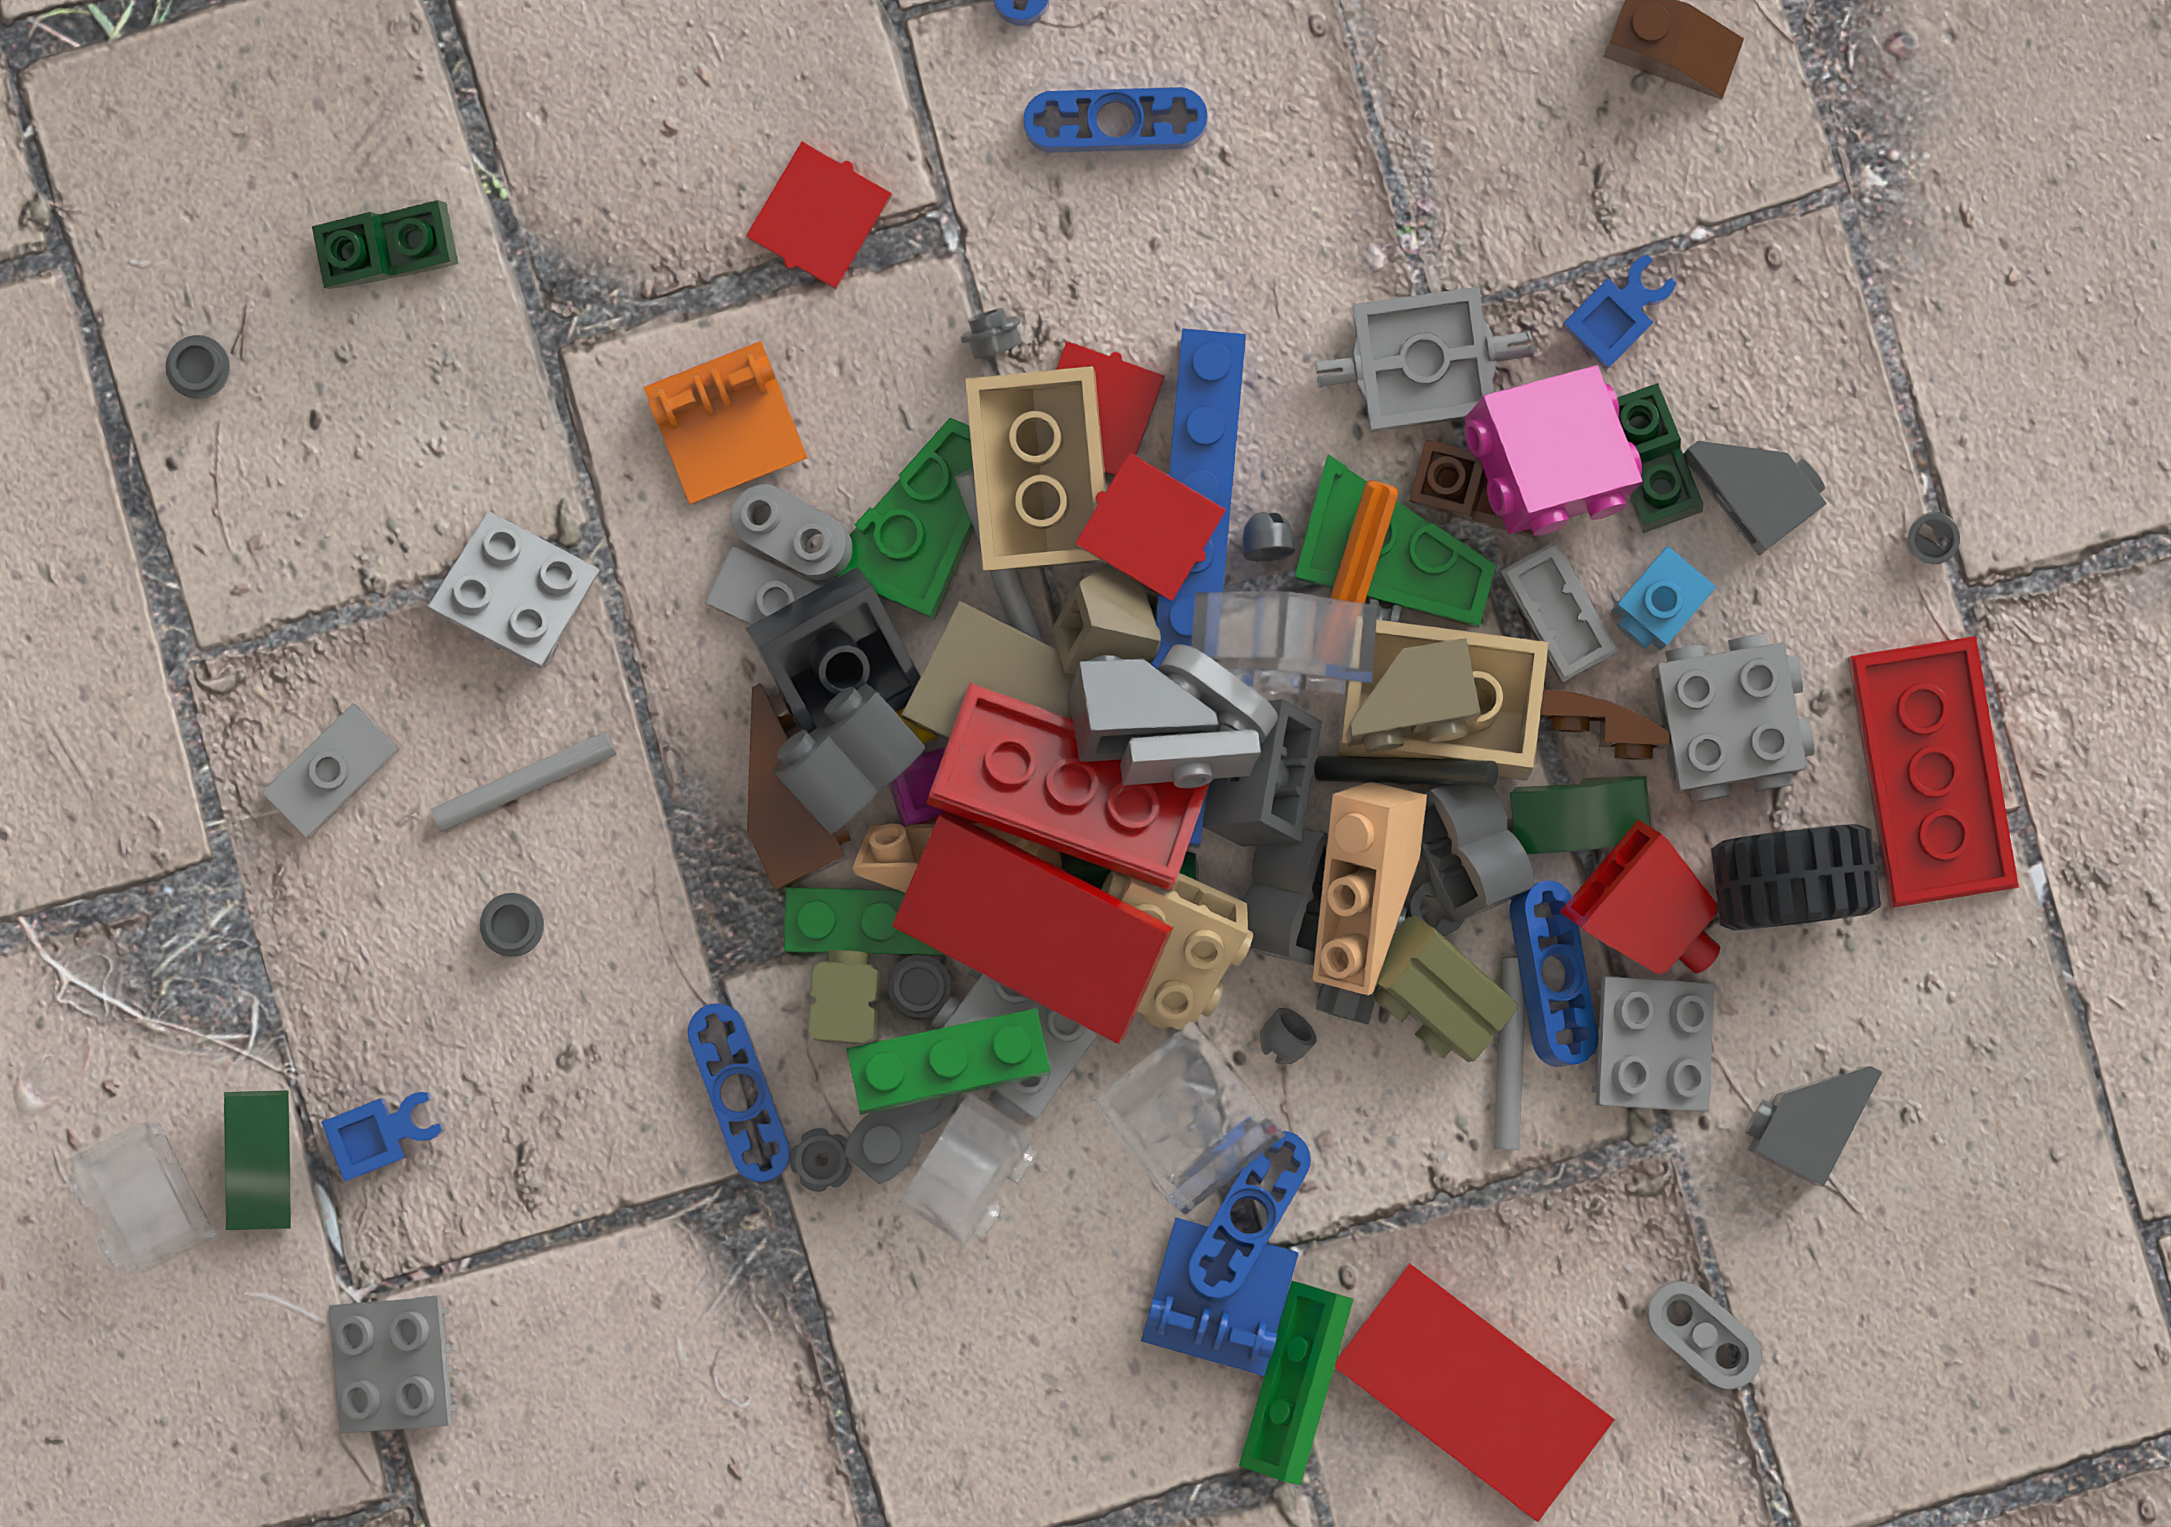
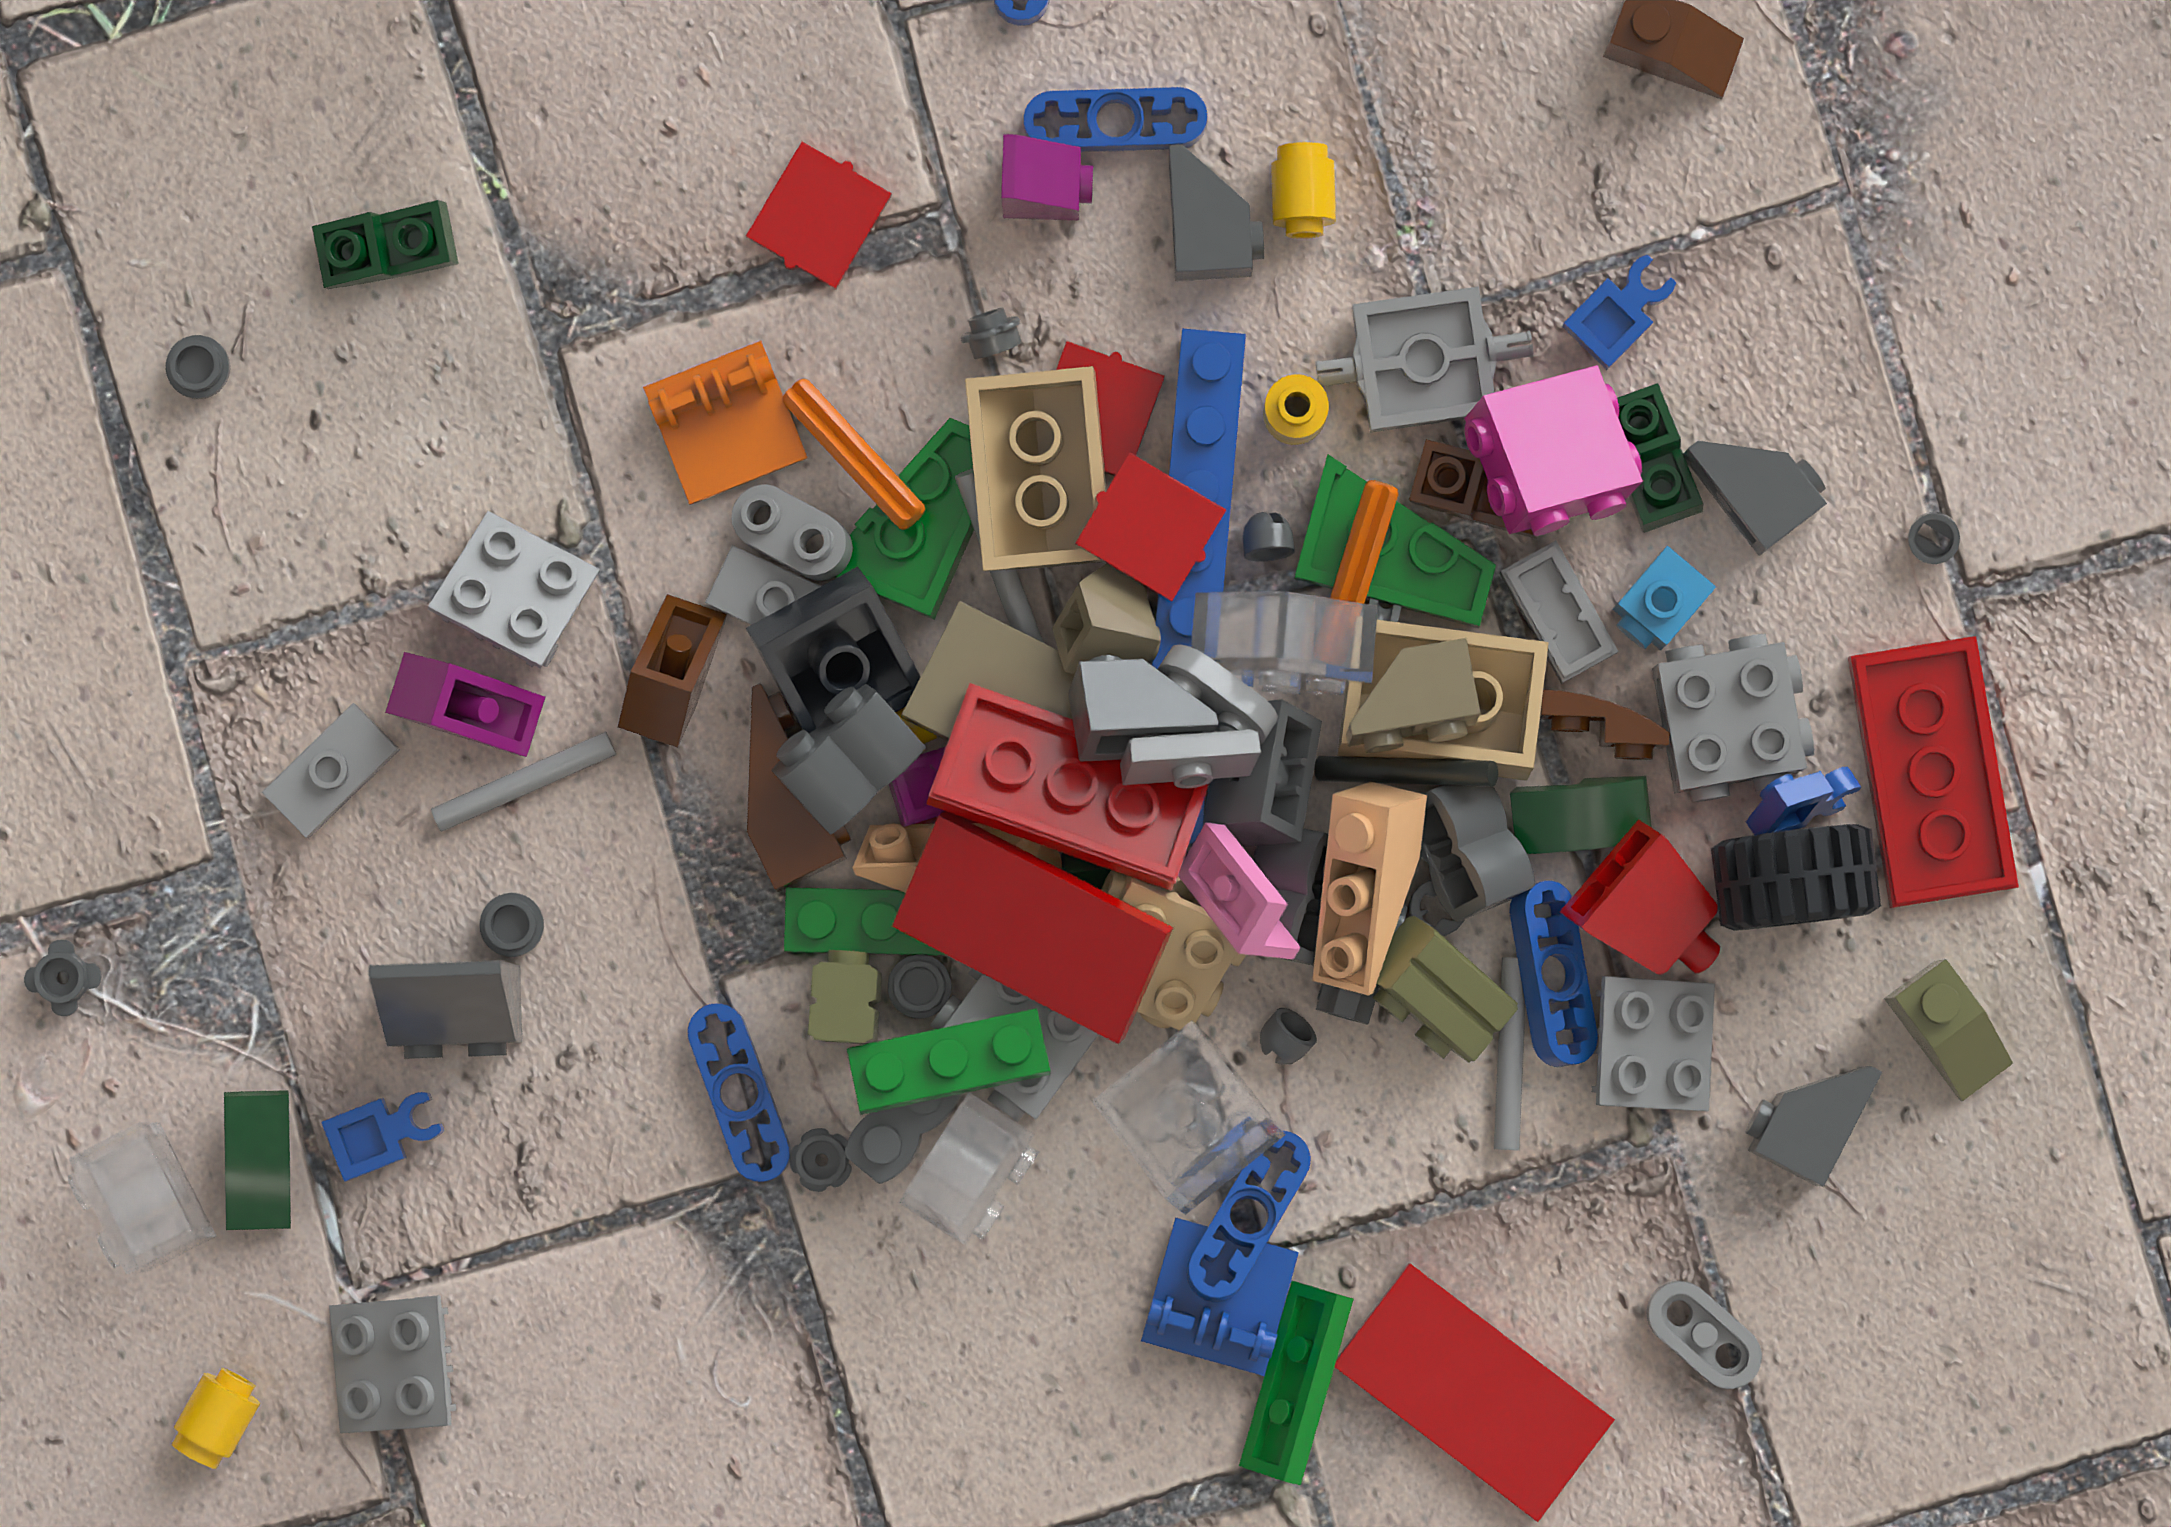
(44, 980): none -> dark grey plate
(215, 1417): none -> yellow brick
(449, 1005): none -> dark grey slope
(465, 704): none -> magenta slope
(671, 670): none -> reddish brown slope
(853, 454): none -> orange axle
(1043, 179): none -> magenta slope
(1209, 223): none -> dark grey slope
(1236, 894): none -> bright pink panel
(1295, 429): none -> yellow brick
(1303, 189): none -> yellow brick
(1794, 802): none -> blue plate
(1950, 1028): none -> olive slope

